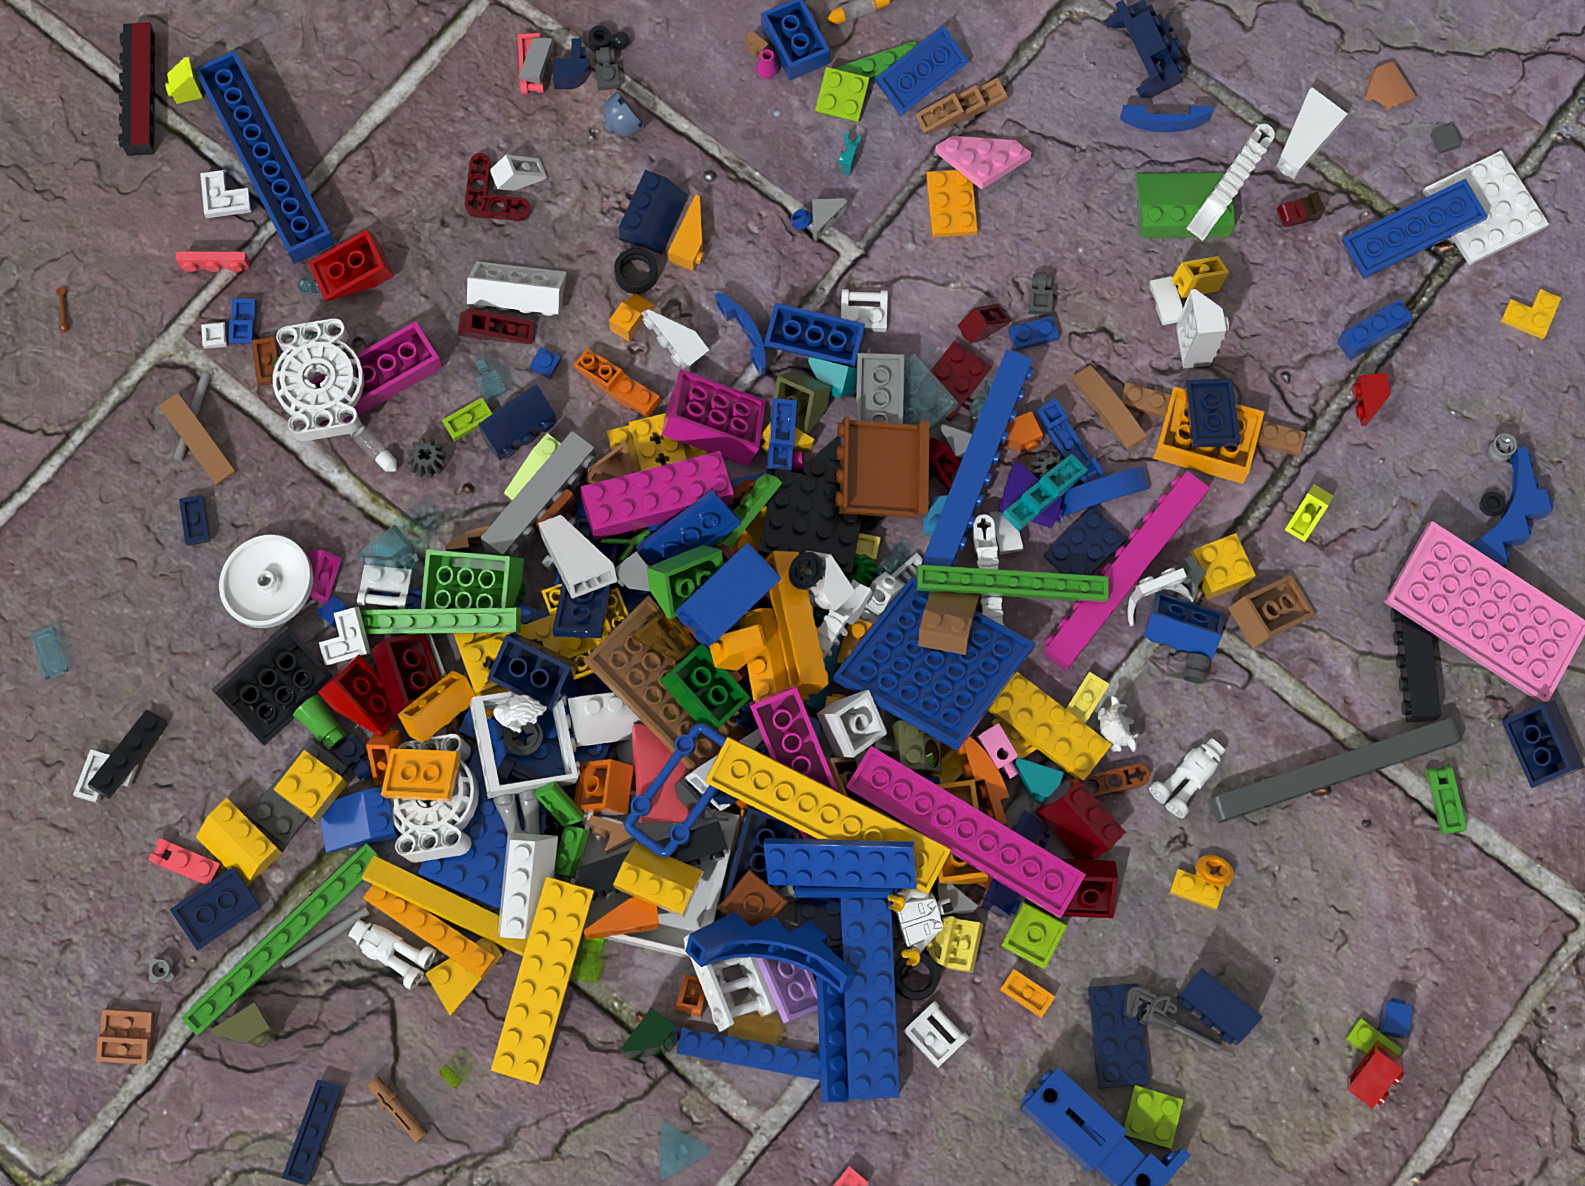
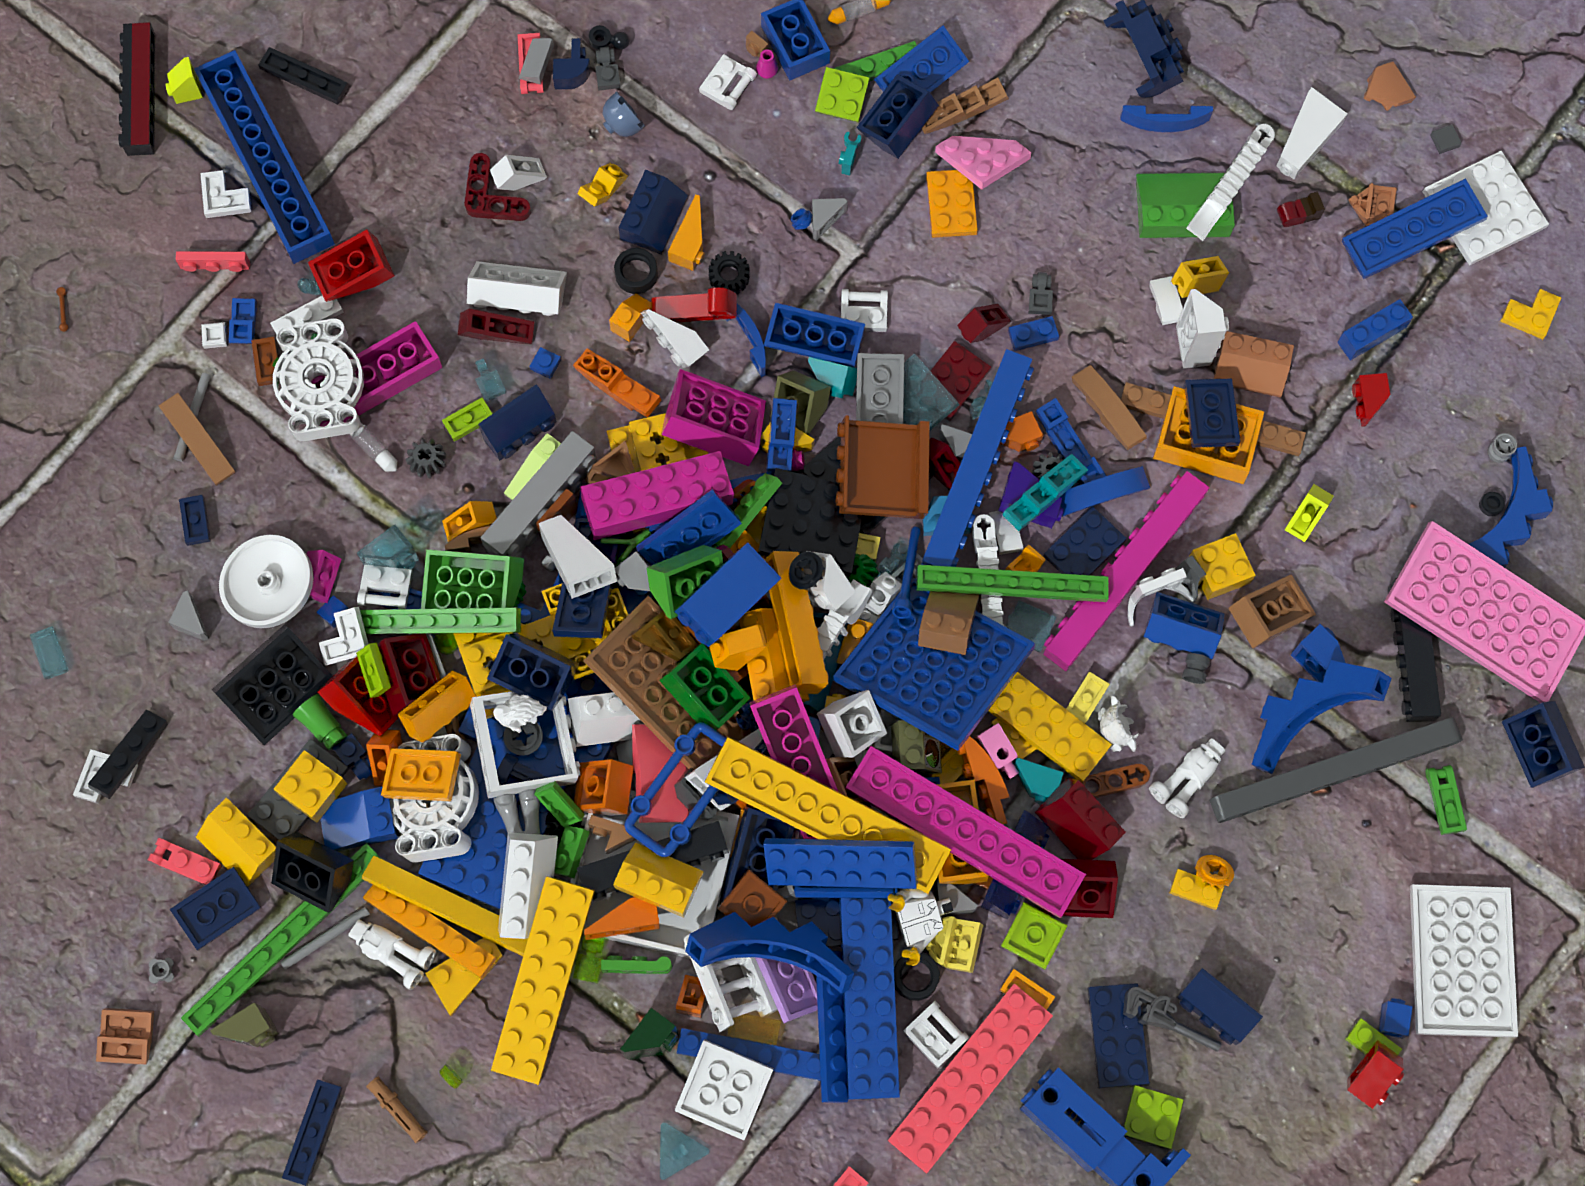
(187, 618): none -> light grey slope
(303, 75): none -> black plate
(310, 312): none -> white plate
(311, 870): none -> black slope
(373, 670): none -> lime plate
(446, 643): none -> clear neon green tile
(469, 517): none -> light orange slope
(604, 184): none -> yellow slope
(637, 965): none -> bright green plate
(714, 305): none -> red beam
(721, 79): none -> white plate
(724, 1089): none -> white plate
(729, 261): none -> black tyre
(898, 115): none -> dark blue slope
(902, 606): none -> blue piece
(970, 1078): none -> coral plate
(1028, 561): none -> light orange bracket
(1031, 623): none -> clear light blue piece
(1254, 363): none -> nougat slope
(1311, 698): none -> blue arch
(1317, 651): none -> blue slope
(1374, 203): none -> nougat slope
(1463, 961): none -> white plate

